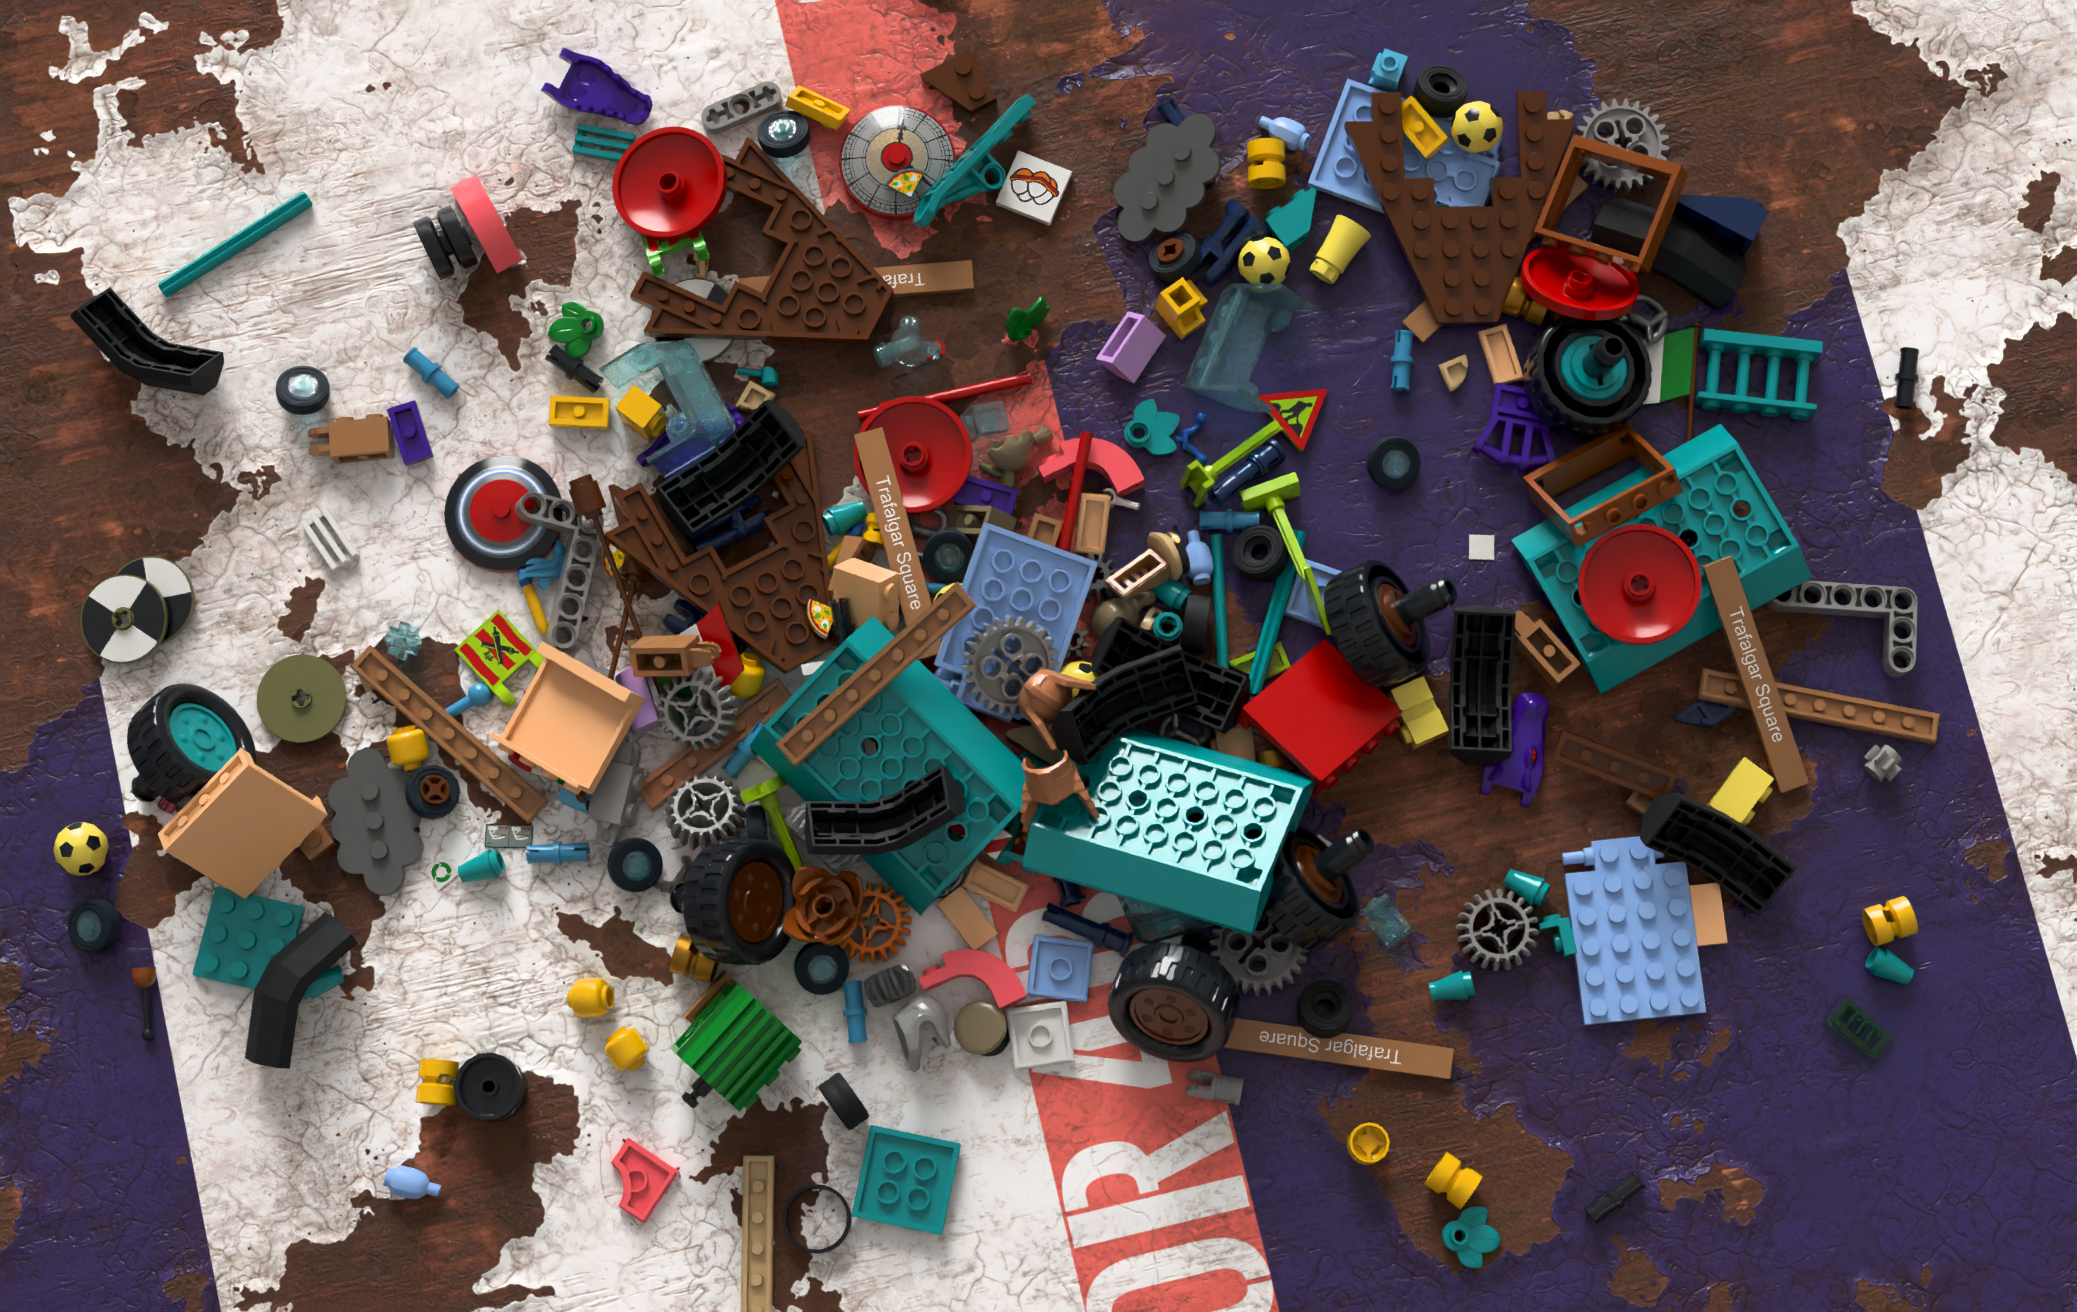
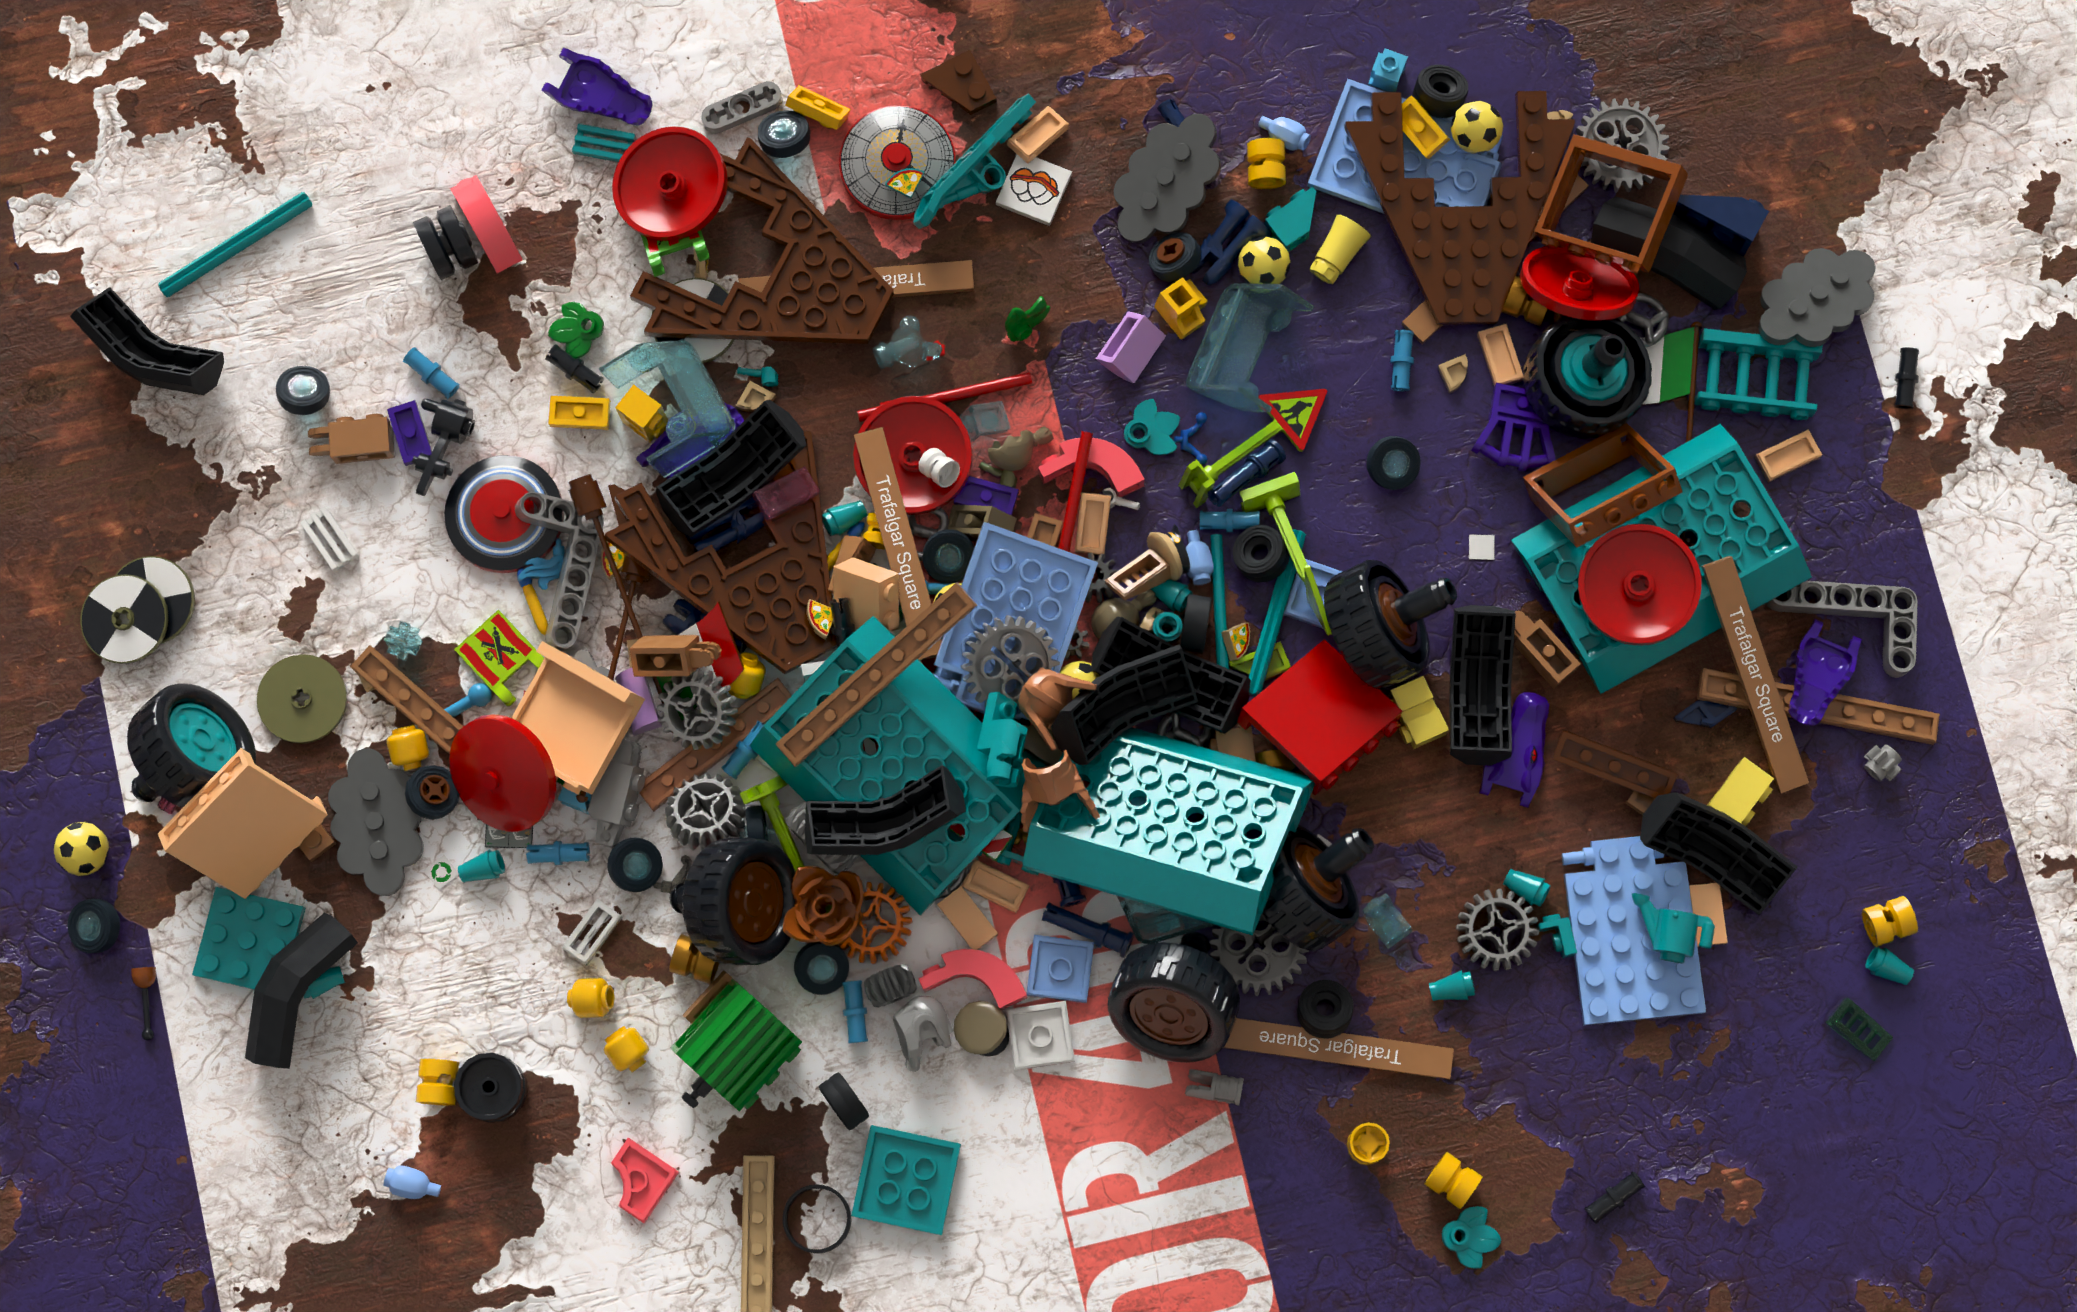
(450, 423): none -> black piece
(502, 773): none -> red dish
(602, 937): none -> white tile
(786, 493): none -> clear pink plate
(939, 467): none -> white wheel
(1002, 740): none -> teal plate
(1038, 134): none -> light nougat tile
(1237, 640): none -> tile
(1674, 931): none -> teal piece
(1788, 456): none -> light nougat tile
(1816, 297): none -> dark grey plate
(1820, 674): none -> dark purple animal

